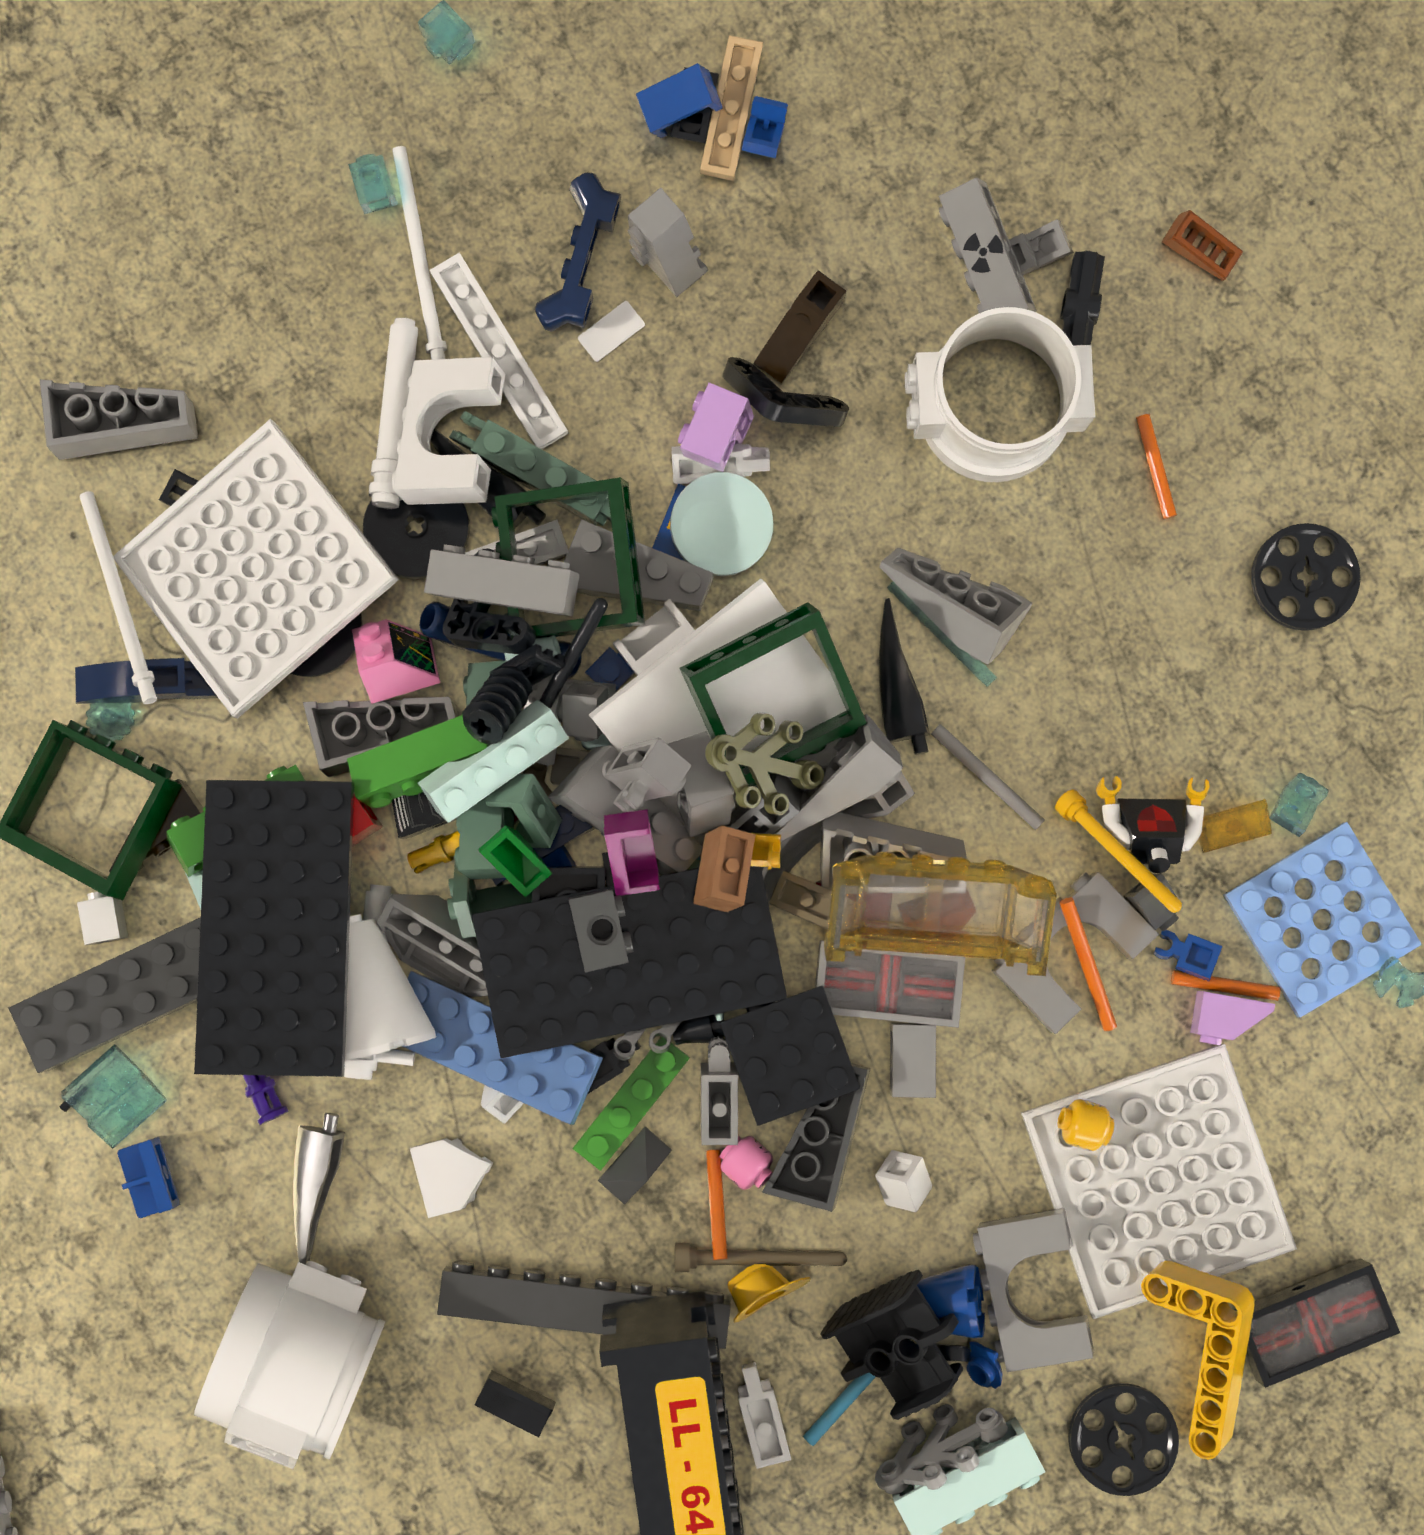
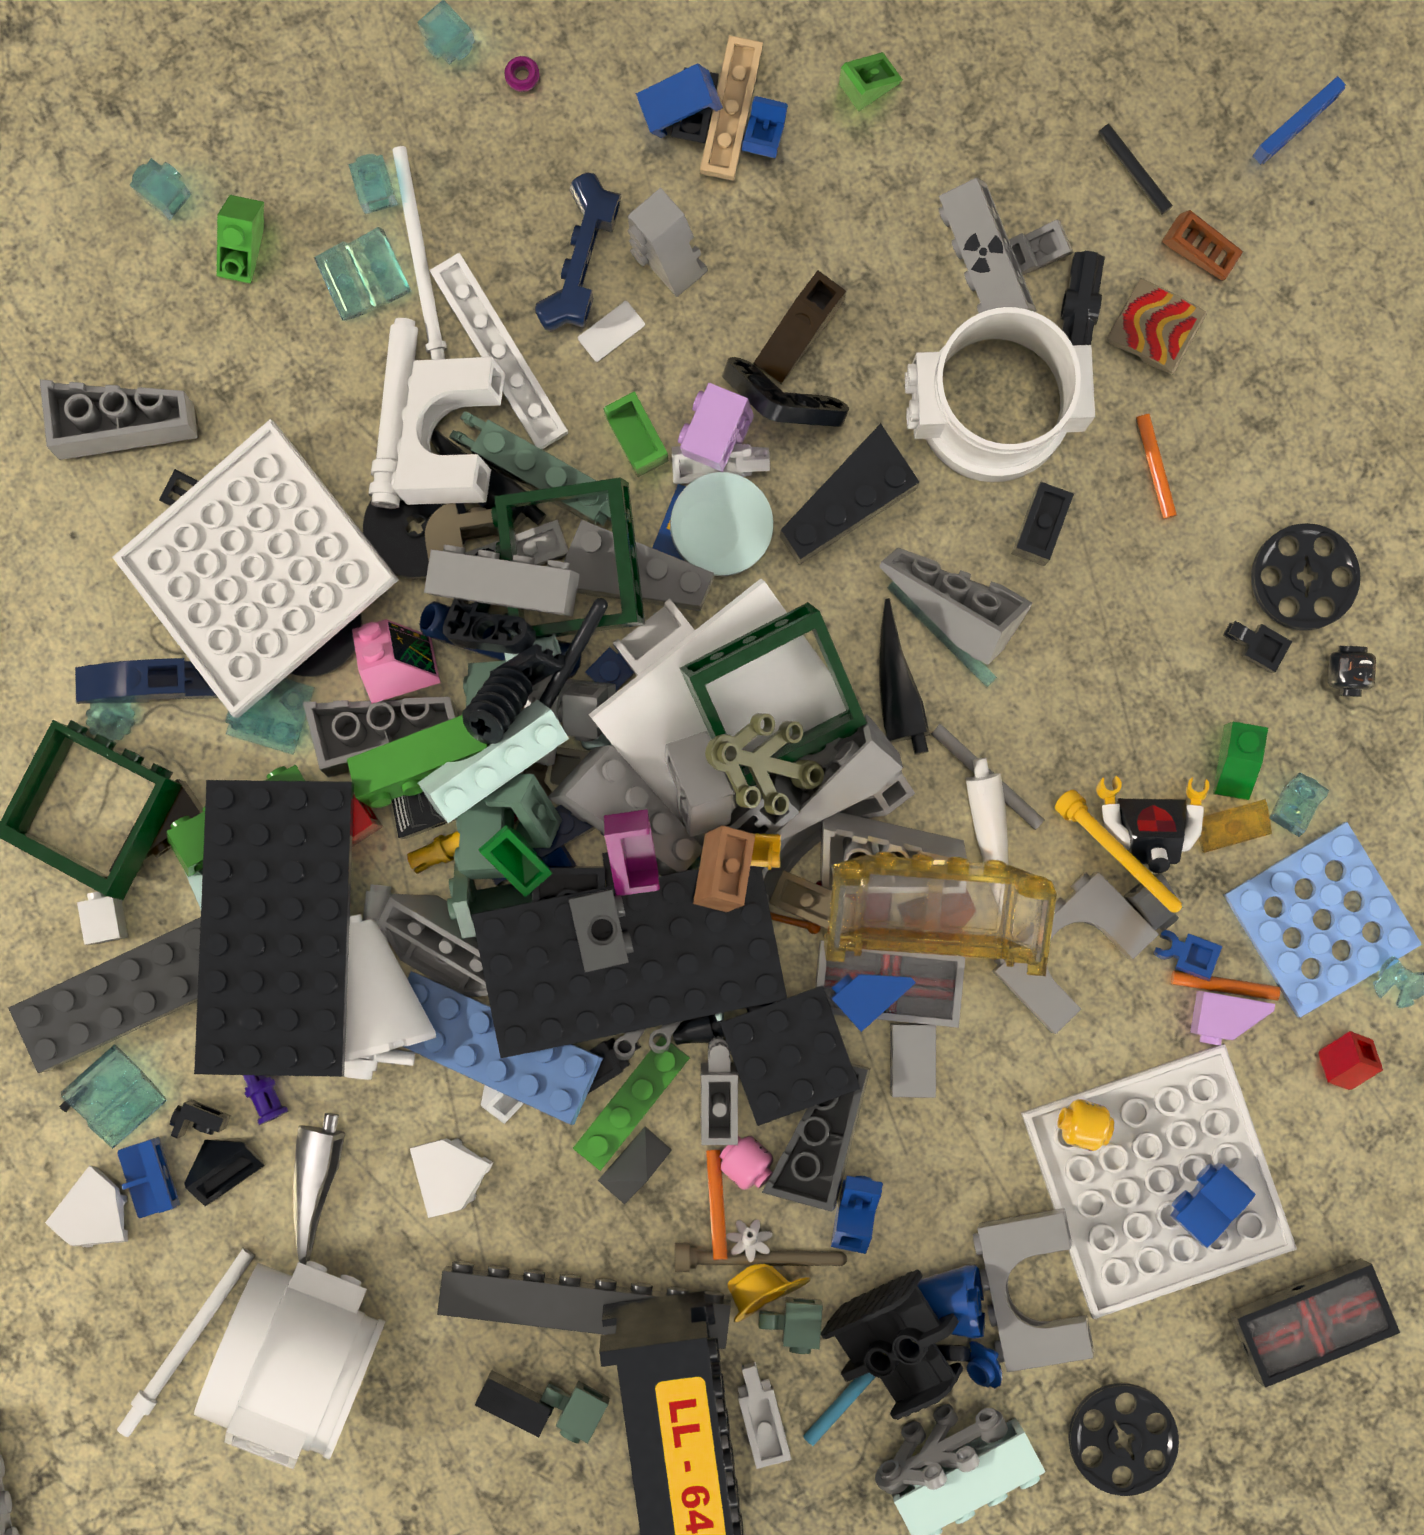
(91, 1212): none -> white slope
(142, 677): white bar -> none
(146, 1400): none -> white bar
(160, 187): none -> clear light blue brick
(204, 1117): none -> black bracket
(220, 1168): none -> black slope
(239, 238): none -> bright green slope
(275, 718): none -> clear light blue hinge
(362, 274): none -> clear light blue slope
(451, 528): none -> dark tan brick
(518, 64): none -> magenta plate
(579, 1410): none -> sand green brick
(636, 434): none -> bright green panel
(647, 773): light grey brick -> none
(749, 1240): none -> white plant
(799, 1324): none -> sand green brick
(812, 928): none -> orange hinge
(855, 493): none -> black wedge
(856, 1213): none -> blue brick
(868, 79): none -> bright green slope
(868, 995): none -> blue slope
(903, 1181): white panel -> none
(988, 812): none -> white piece
(1042, 523): none -> black panel
(1088, 964): orange bar -> none
(1135, 169): none -> black bar
(1156, 326): none -> slope
(1212, 1203): none -> blue brick
(1217, 1351): yellow beam -> none
(1239, 759): none -> green slope
(1263, 646): none -> black plate
(1299, 120): none -> blue tile
(1350, 1060): none -> red panel
(1352, 670): none -> black head

